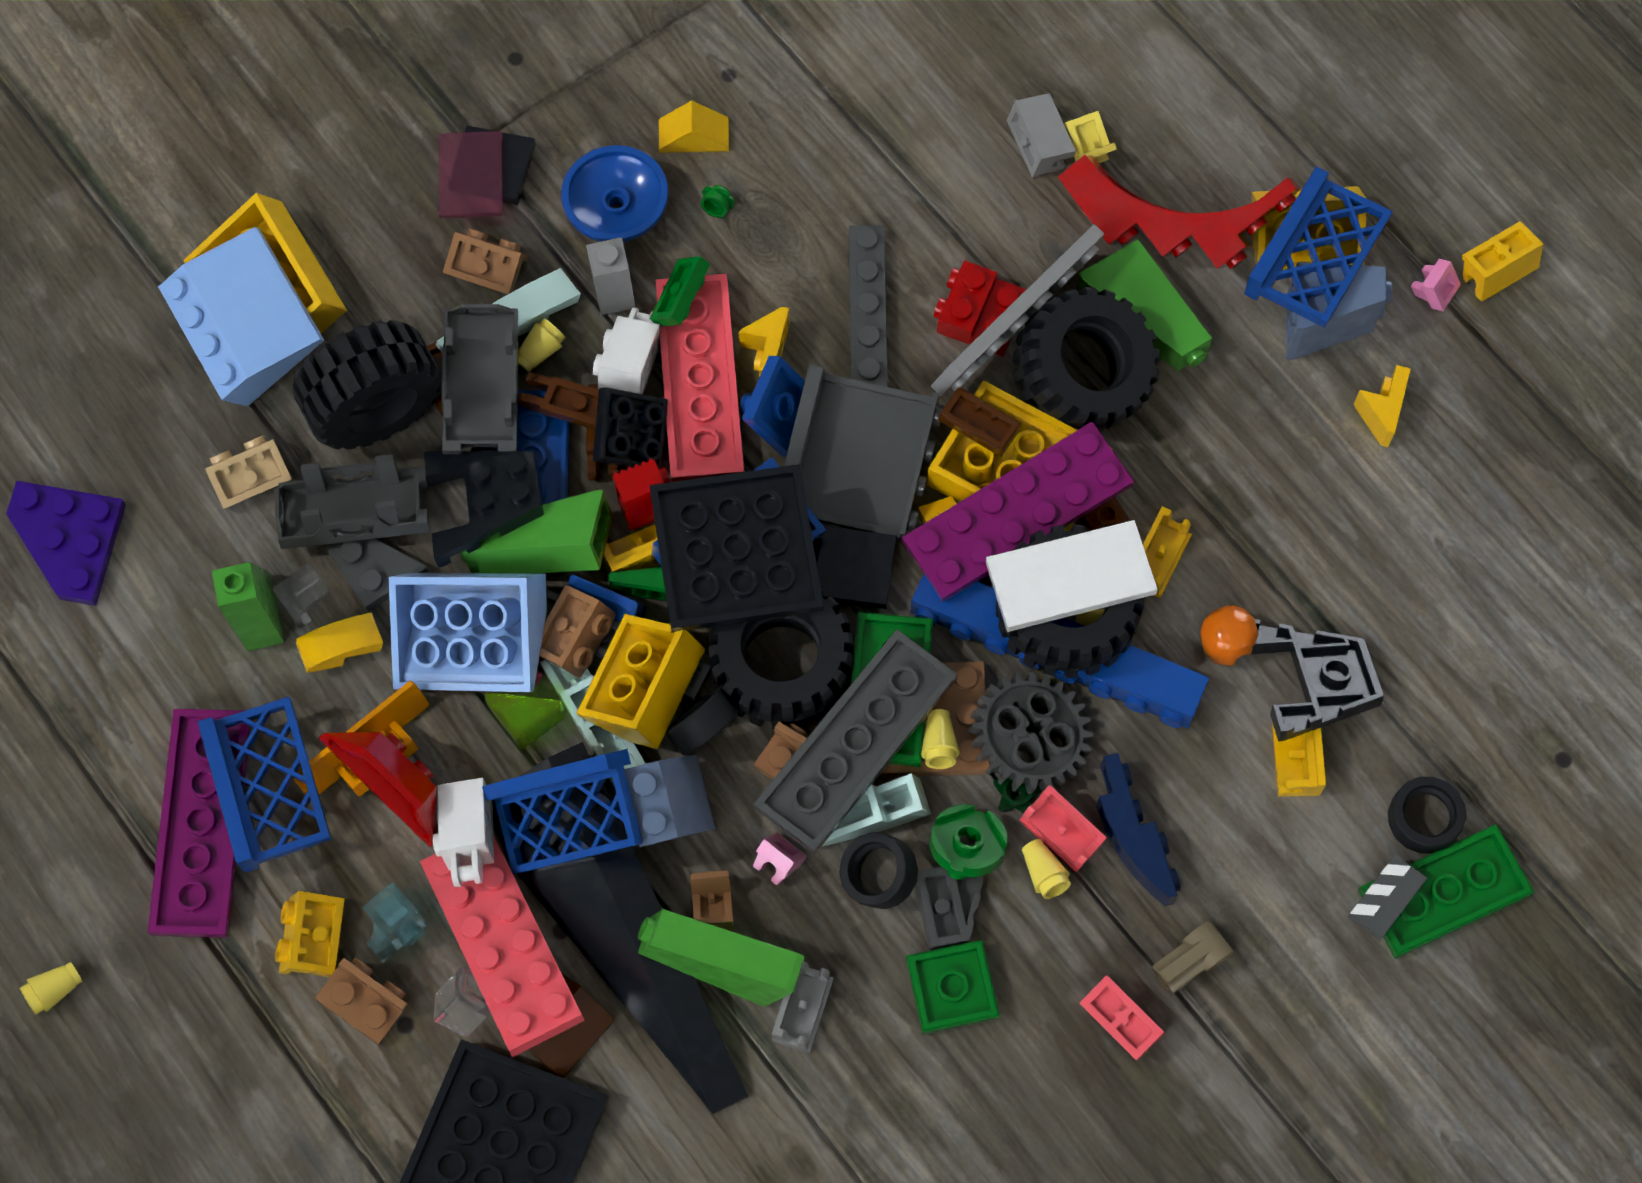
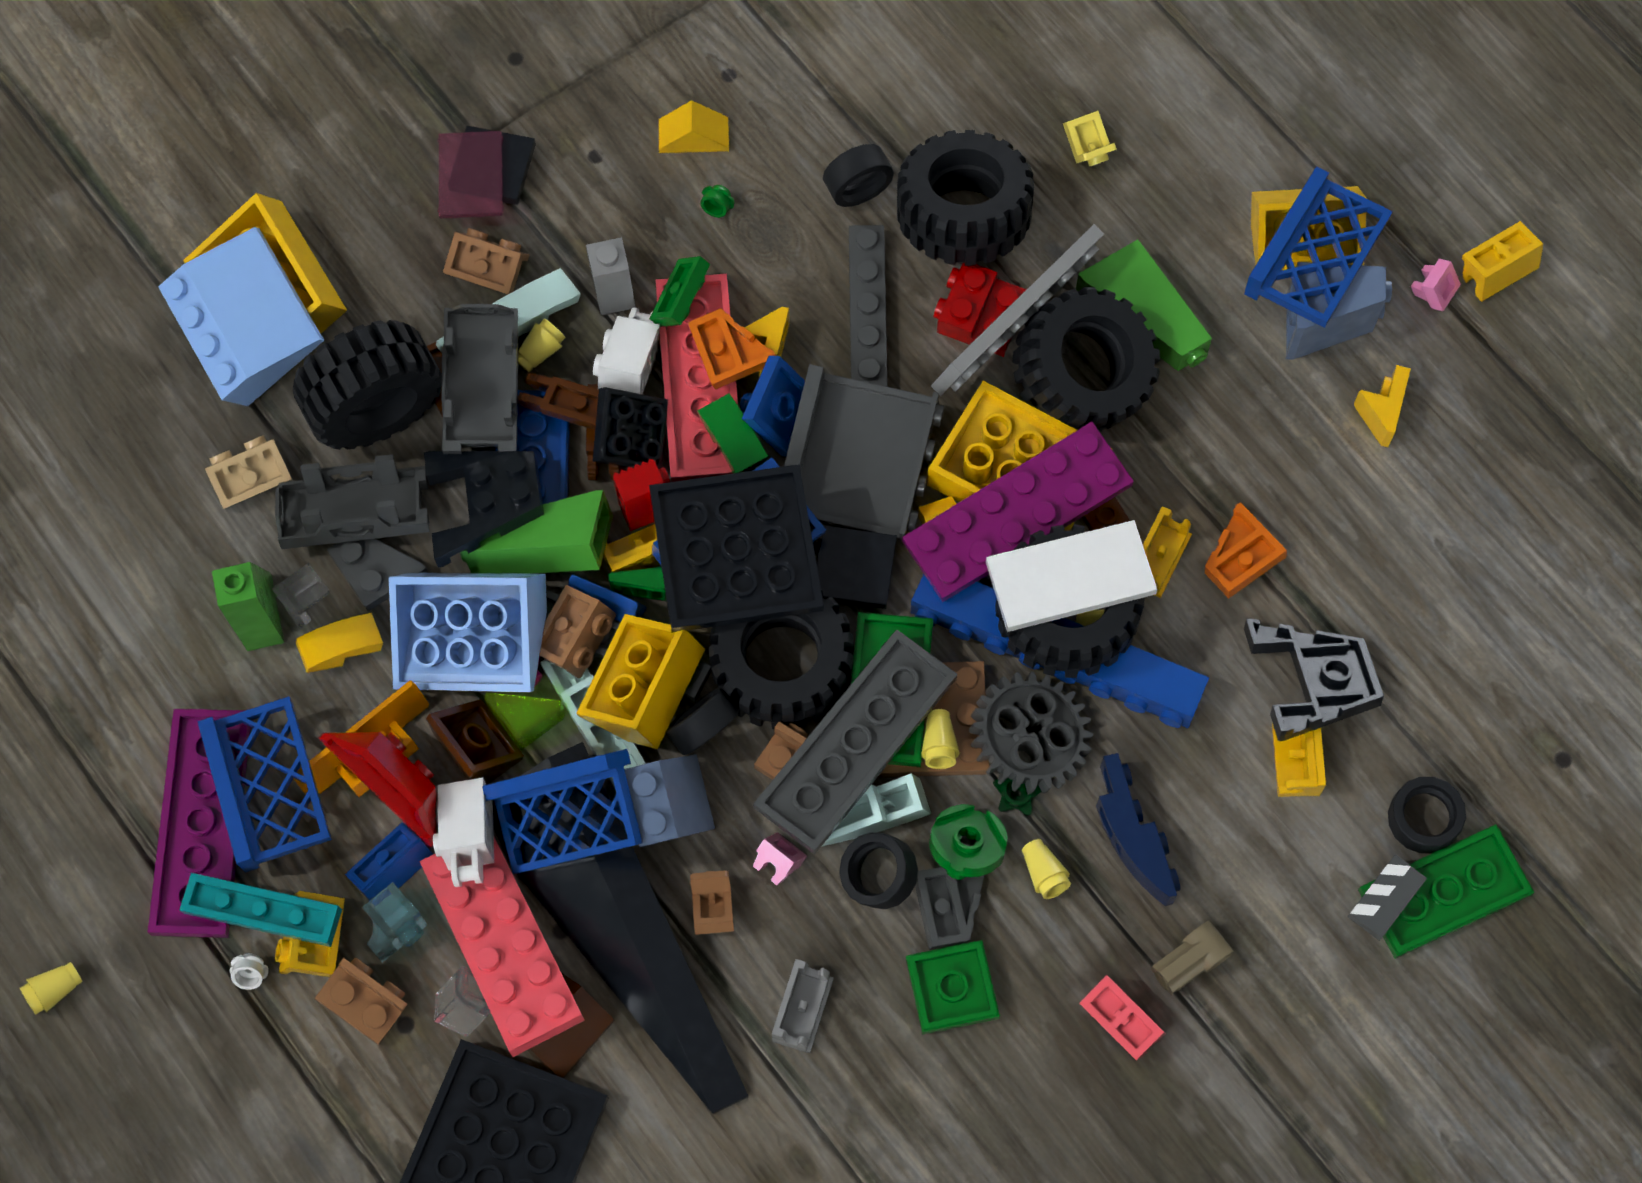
(67, 536): dark purple plate -> none
(248, 971): none -> white plate
(261, 909): none -> teal plate
(389, 861): none -> blue slope
(475, 740): none -> reddish brown slope
(613, 177): blue dish -> none
(721, 957): bright green slope -> none
(727, 348): none -> orange wing
(731, 433): none -> green slope
(858, 175): none -> black tyre
(969, 164): none -> black tyre
(980, 421): reddish brown plate -> none
(1040, 134): light grey hinge -> none
(1062, 829): coral hinge -> none
(1120, 212): red arch -> none
(1228, 634): orange hair -> none
(1243, 553): none -> orange wing

